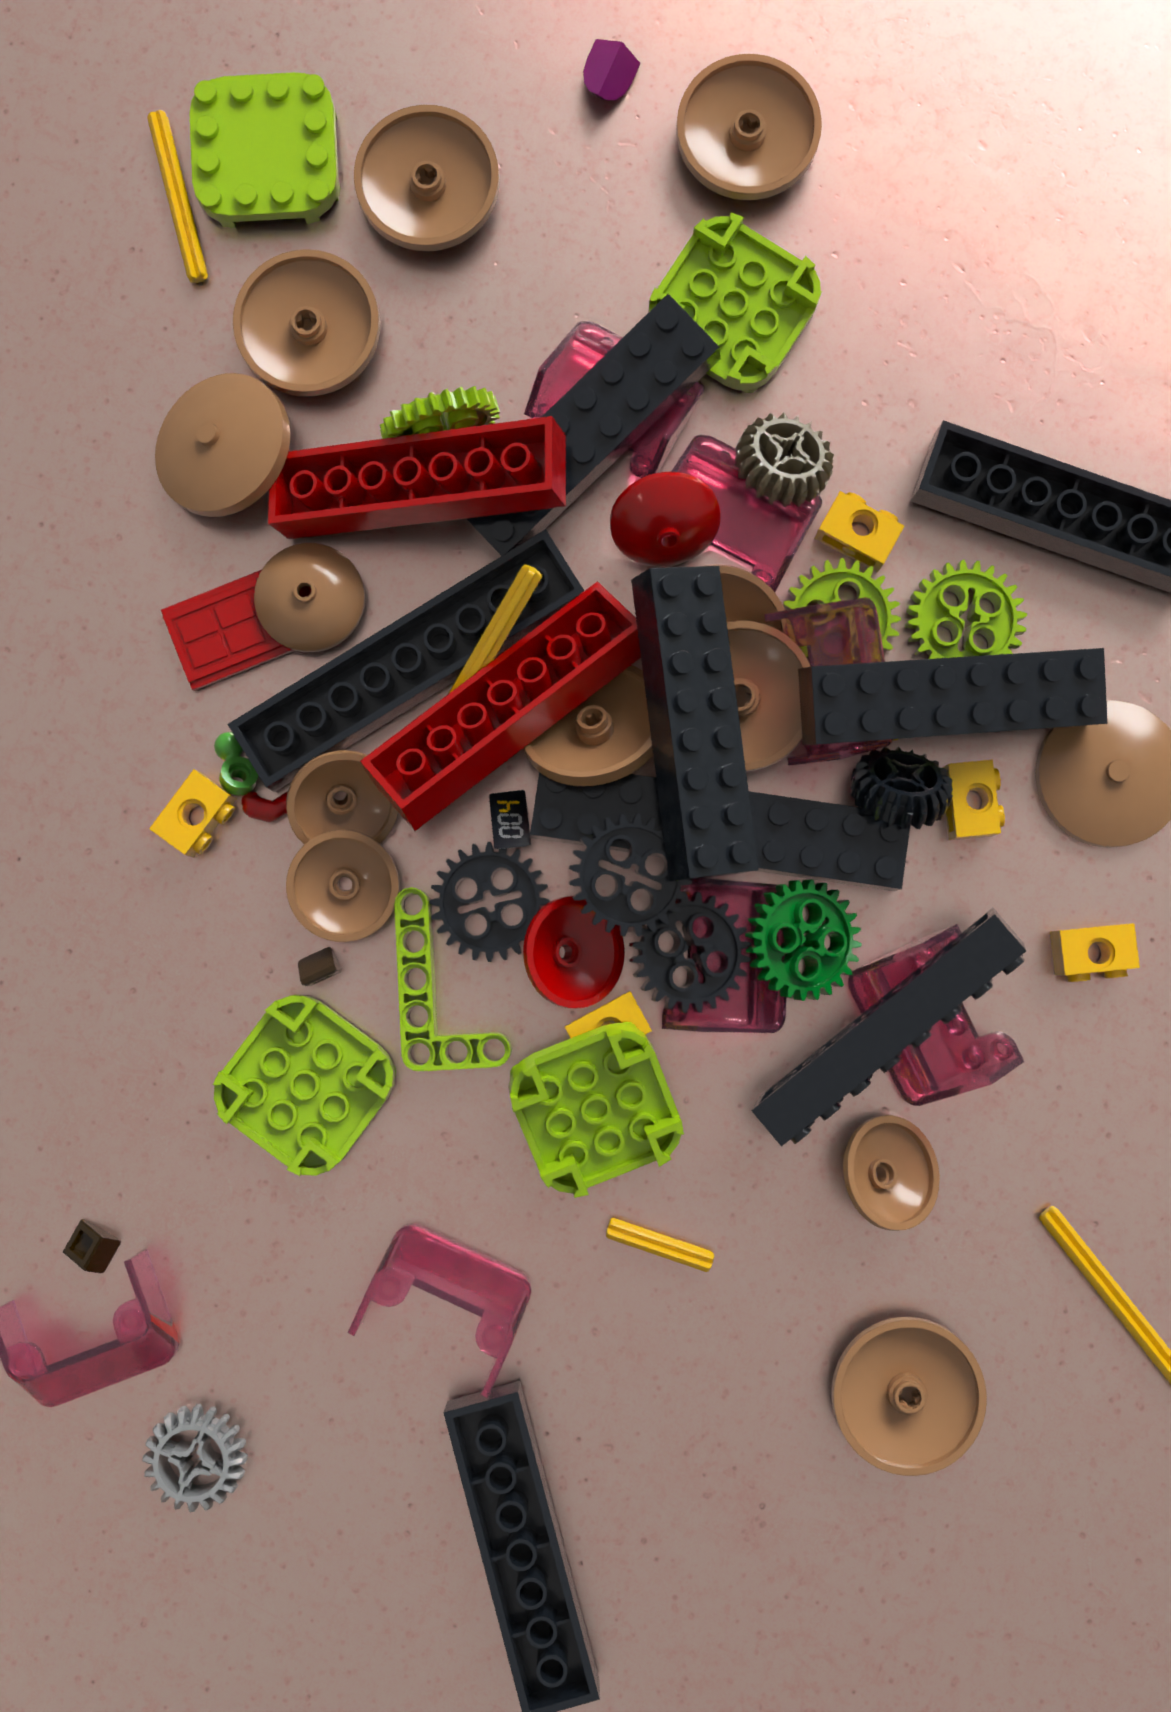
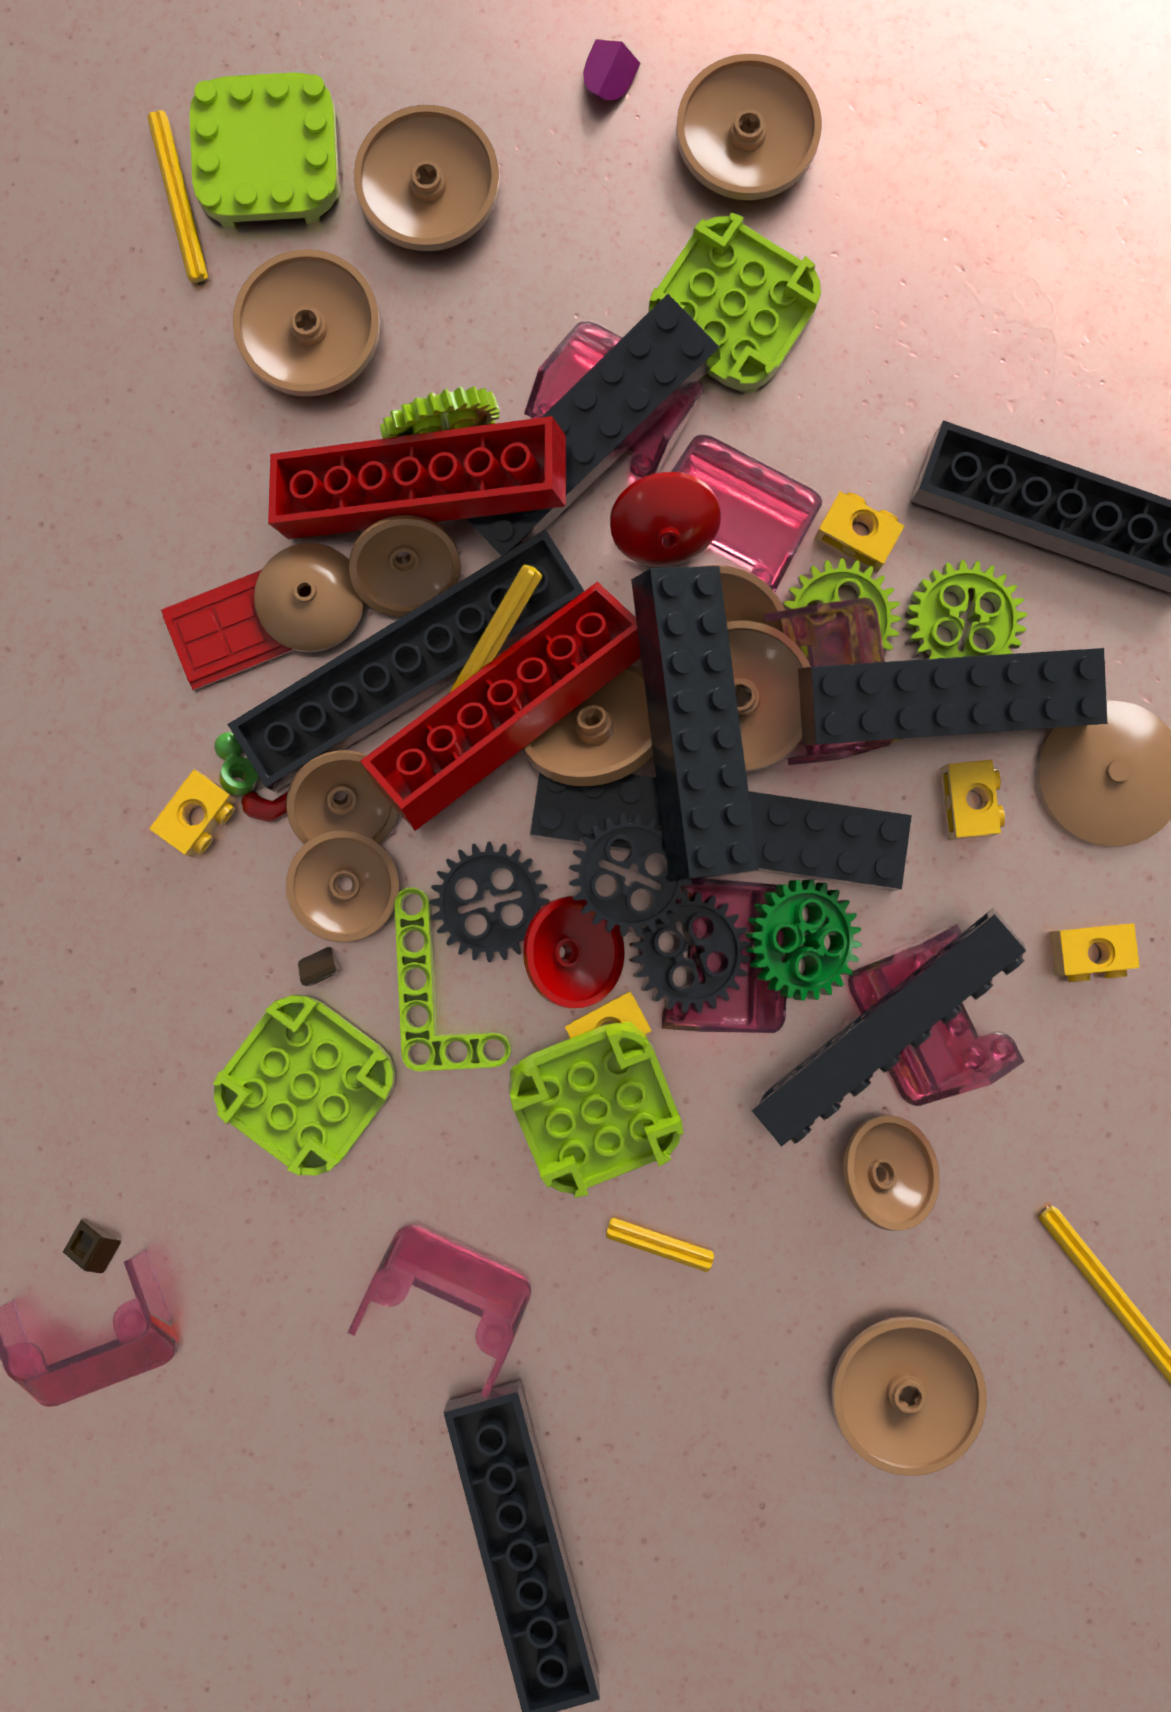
(211, 1461): light grey gear -> none
(222, 445): medium nougat dish -> none
(403, 583): none -> medium nougat dish
(509, 819): black sticker -> none
(784, 459): dark tan gear -> none
(901, 787): black gear -> none

